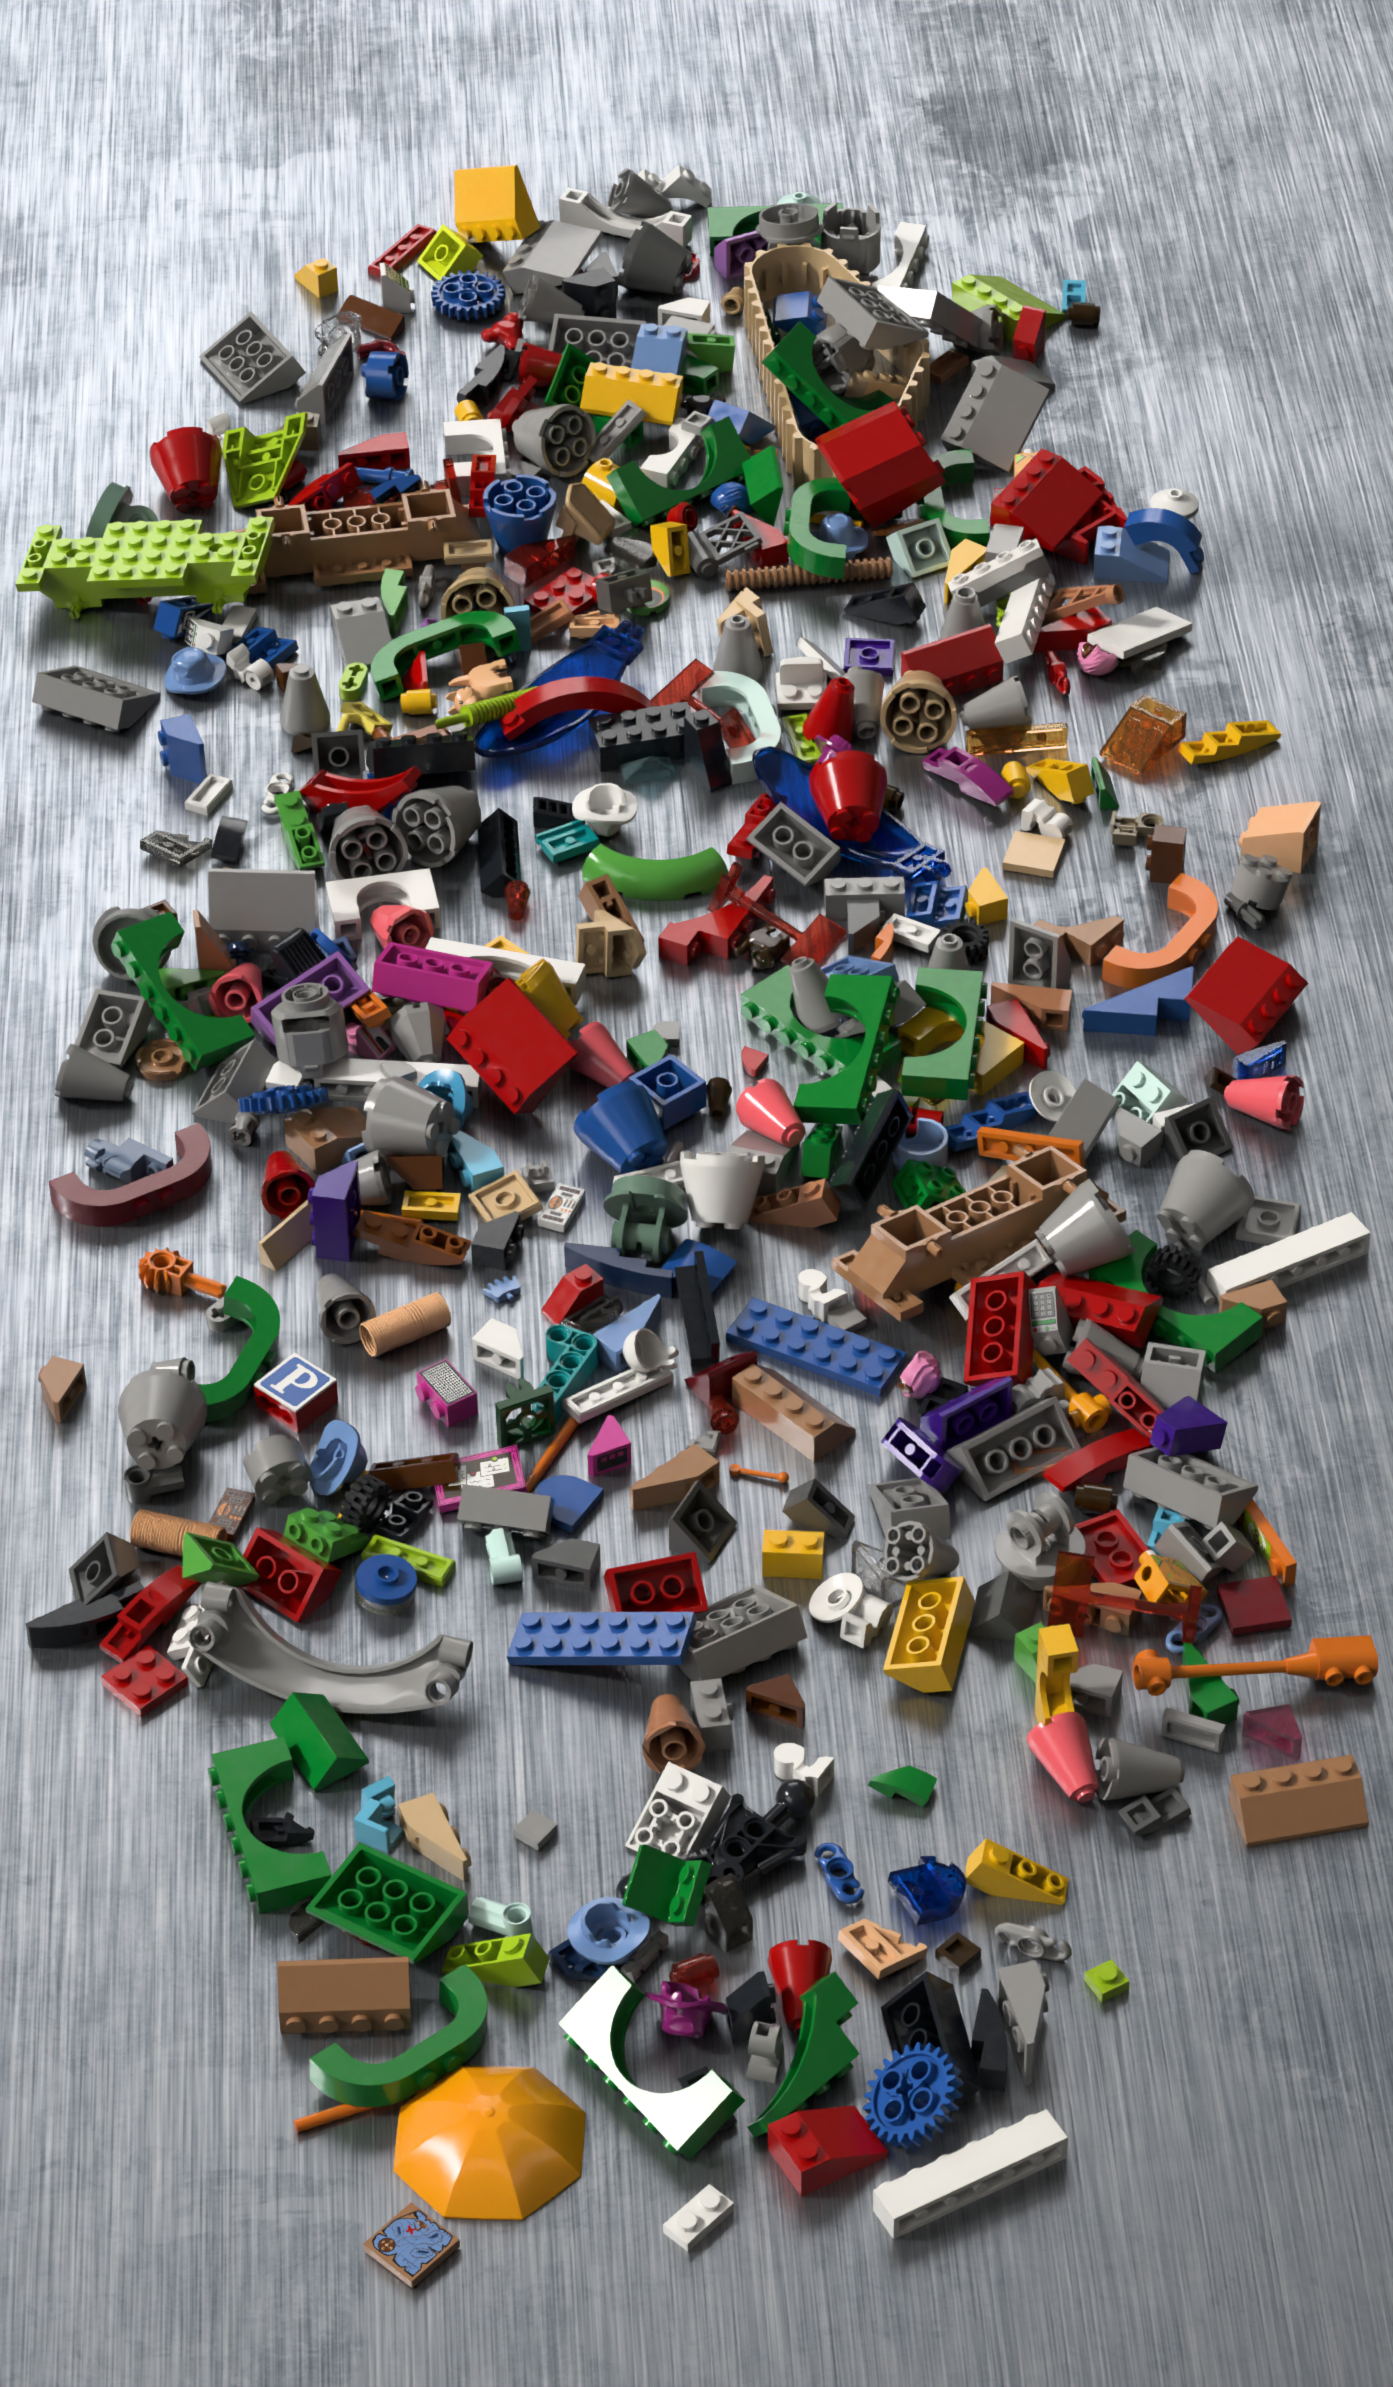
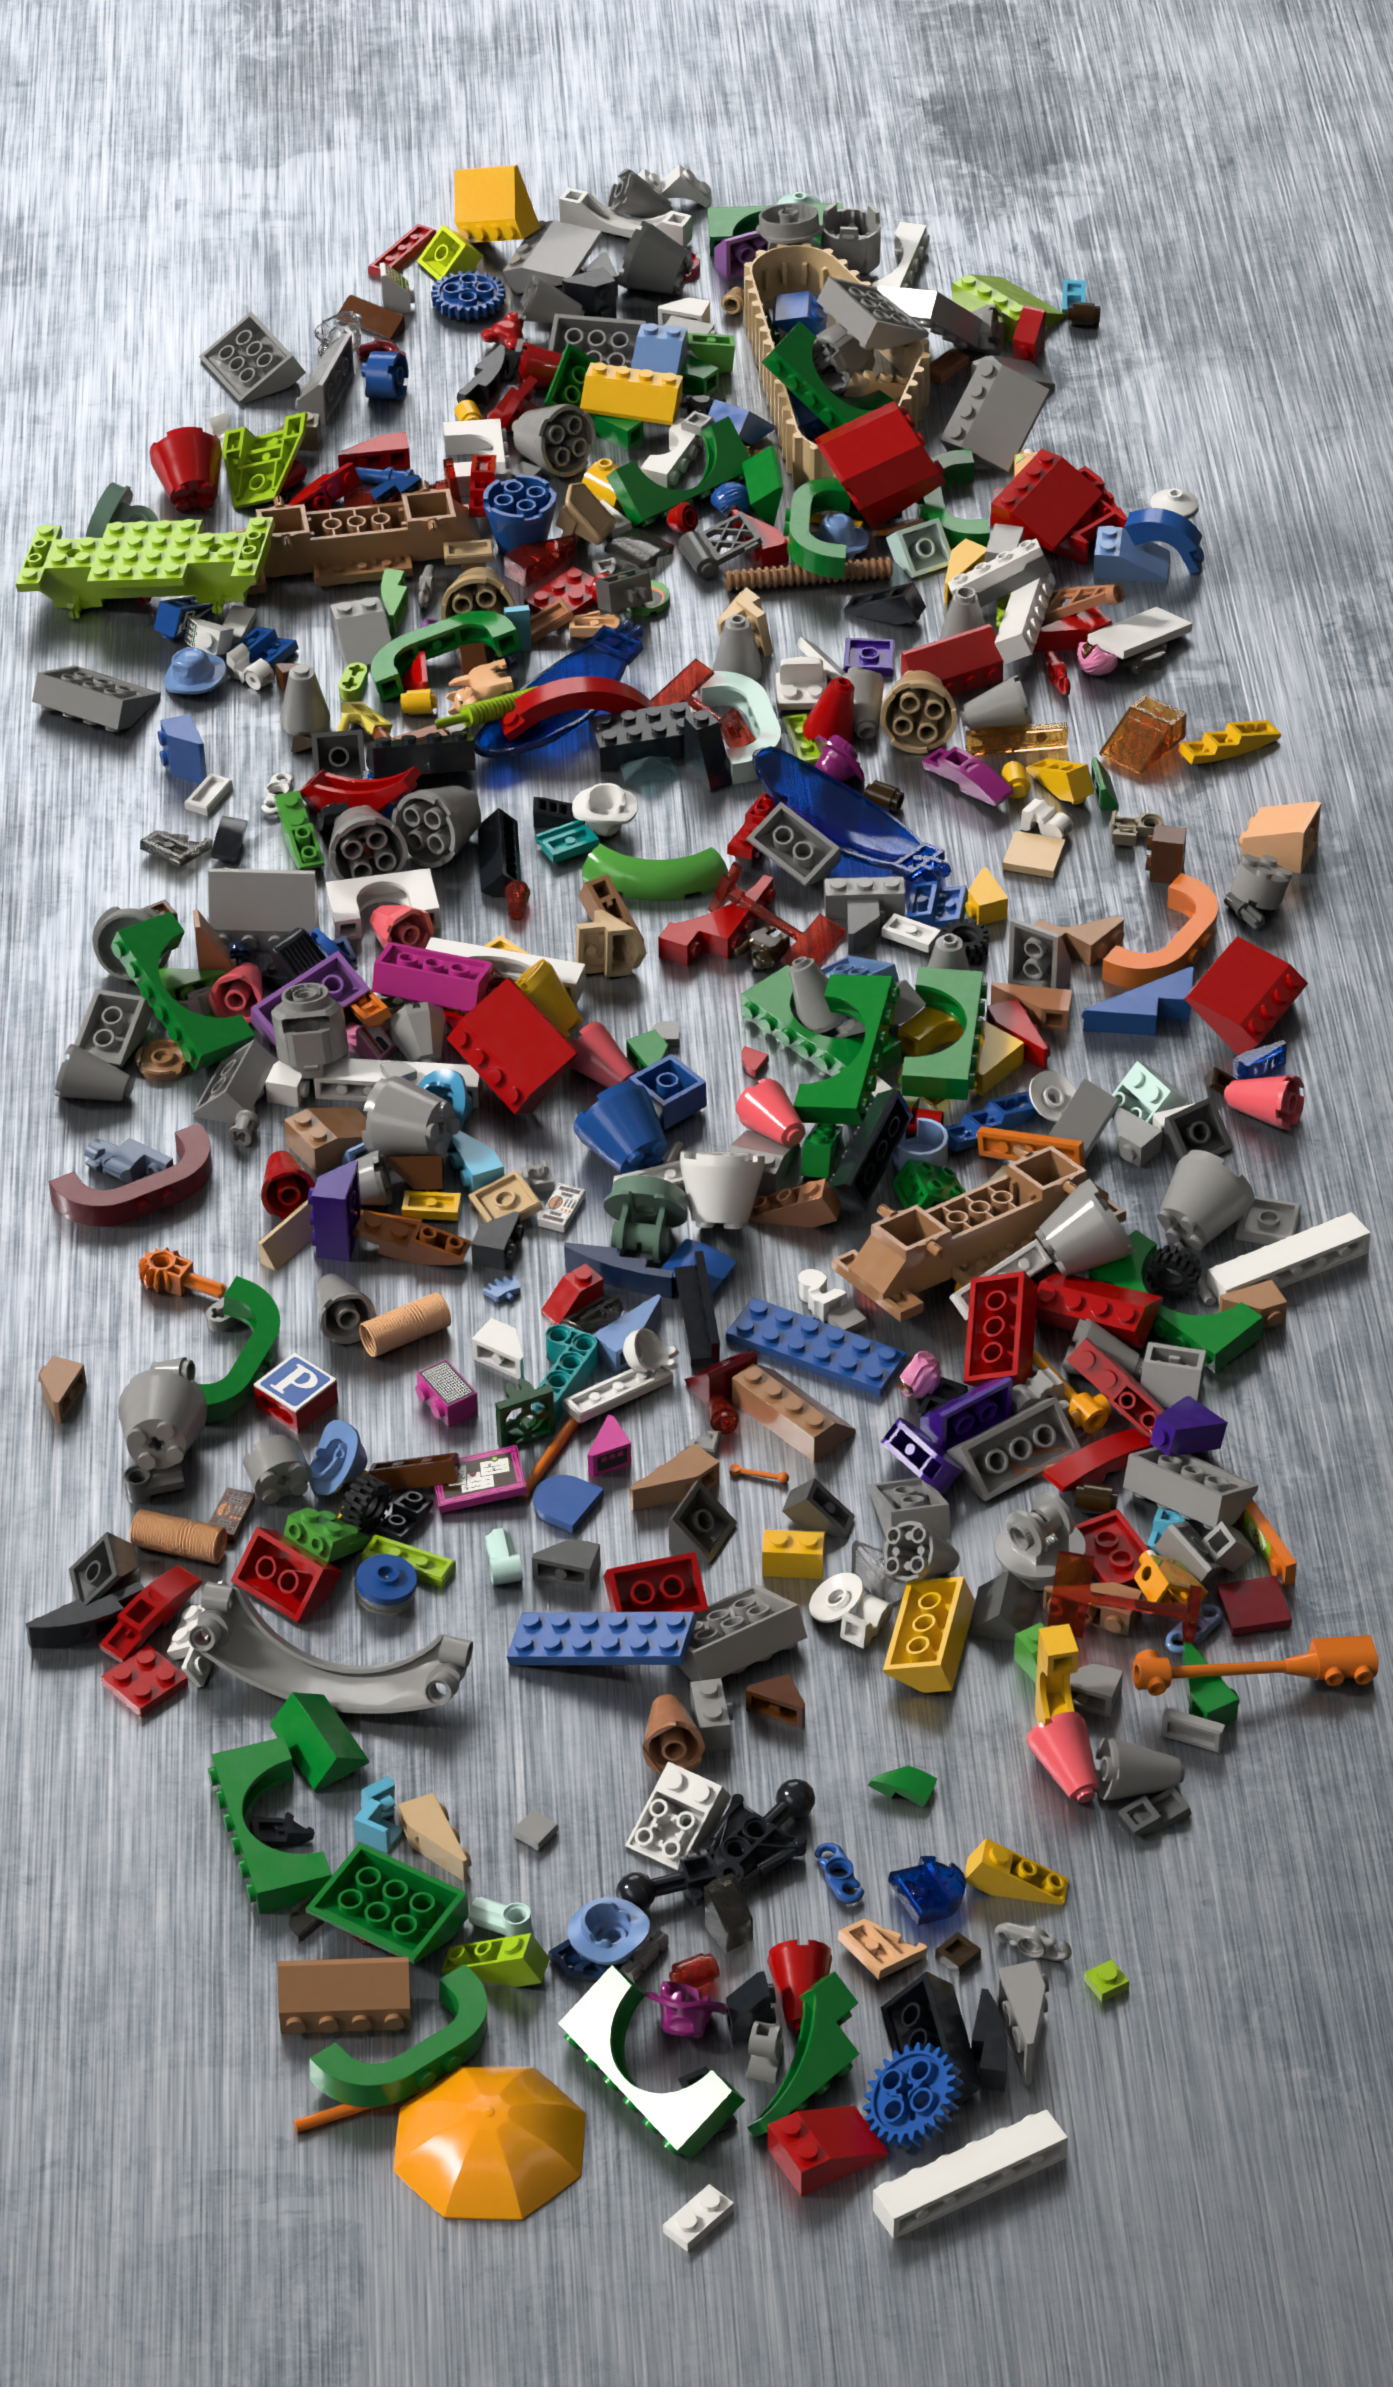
(215, 1561): bright green slope -> none
(283, 1099): blue gear -> none
(319, 277): yellow slope -> none
(411, 2245): tile -> none
(505, 1510): light grey brick -> none
(616, 431): light grey tile -> none
(666, 1886): green bracket -> none
(671, 547): yellow slope -> none
(718, 1095): dark brown cone -> none
(790, 1764): white leg -> none
(849, 794): red cone -> none
(884, 944): orange slope -> none
(1049, 1321): light grey slope -> none
(1274, 1729): clear pink slope -> none
(1298, 1800): medium nougat slope -> none

